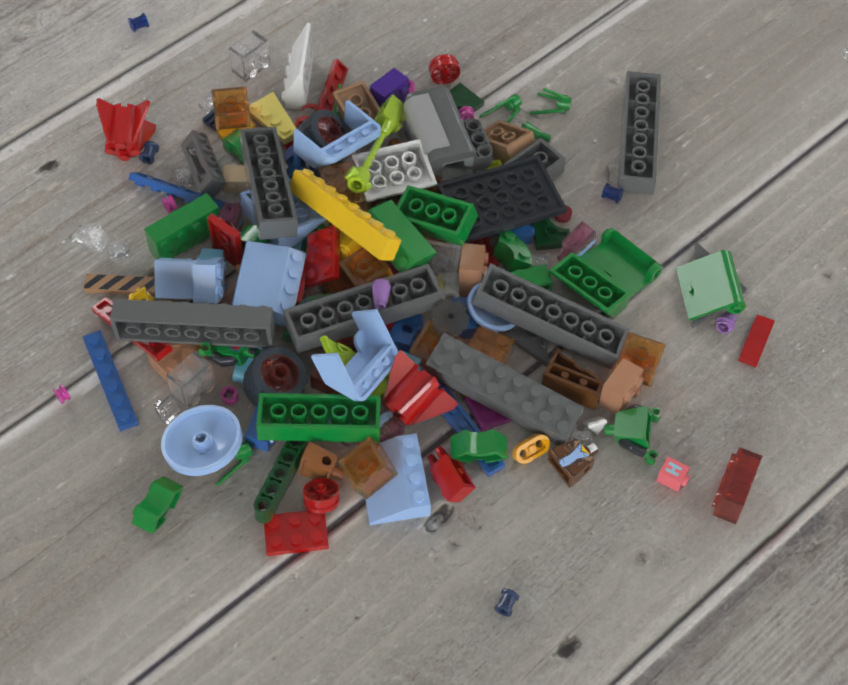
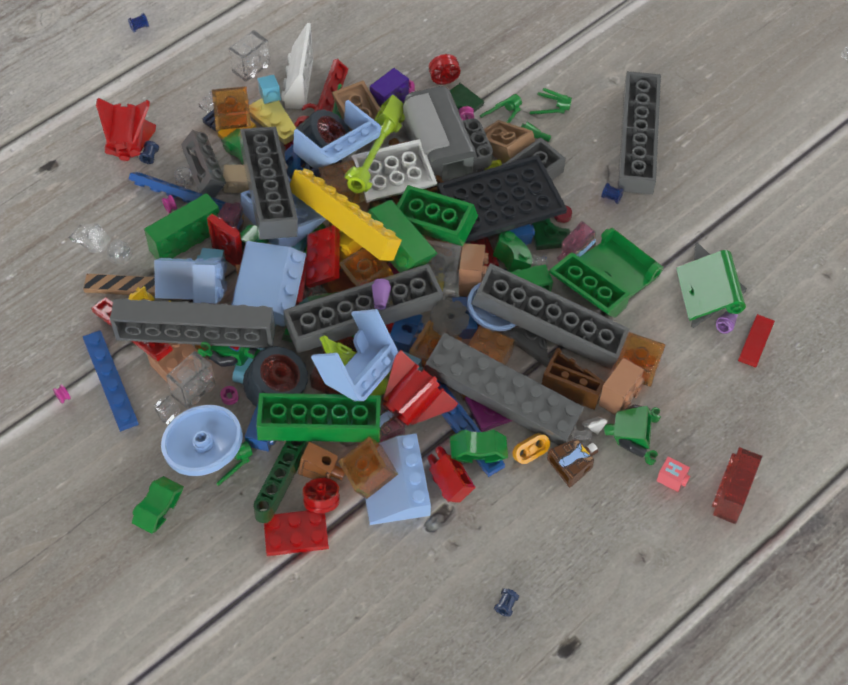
(269, 89): none -> medium azure brick

